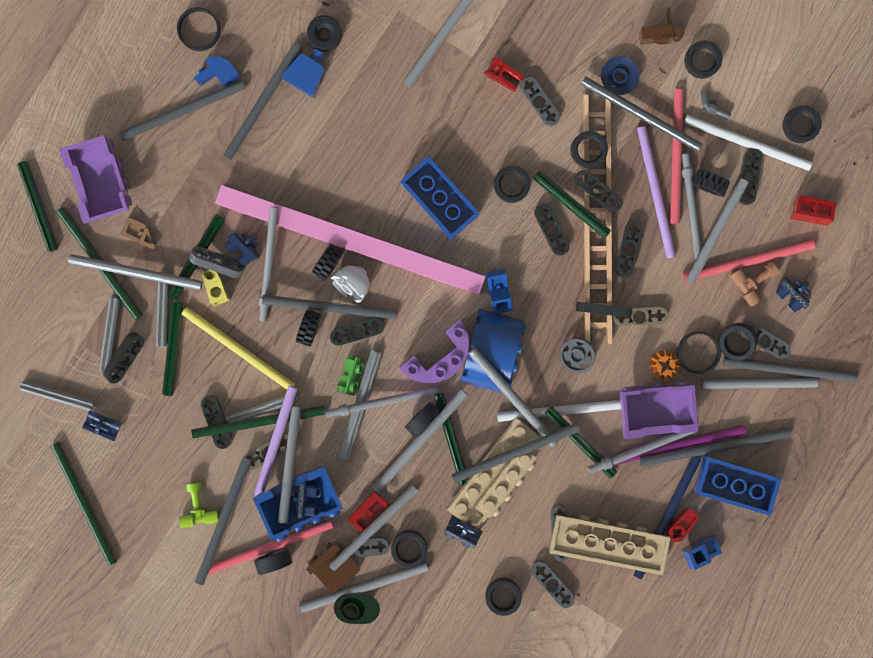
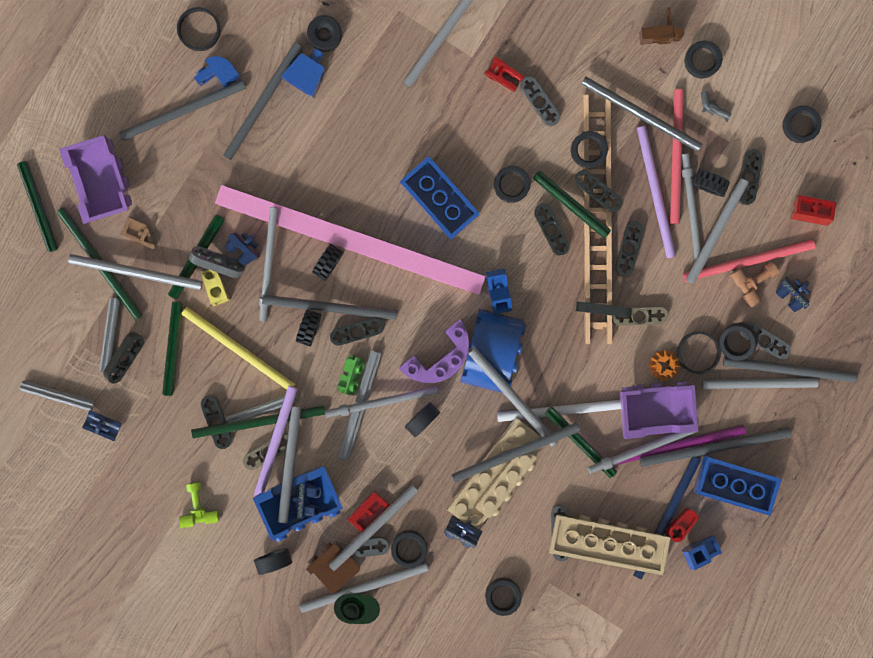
(83, 503): dark green piece -> none
(162, 314): light grey axle -> none
(223, 520): dark grey piece -> none
(270, 546): coral piece -> none
(352, 281): white cylinder -> none
(419, 441): light grey piece -> none
(451, 437): dark green axle -> none
(565, 591): dark grey beam -> none
(577, 355): dark grey wheel -> none
(622, 66): dark blue dish -> none
(747, 142): white piece -> none

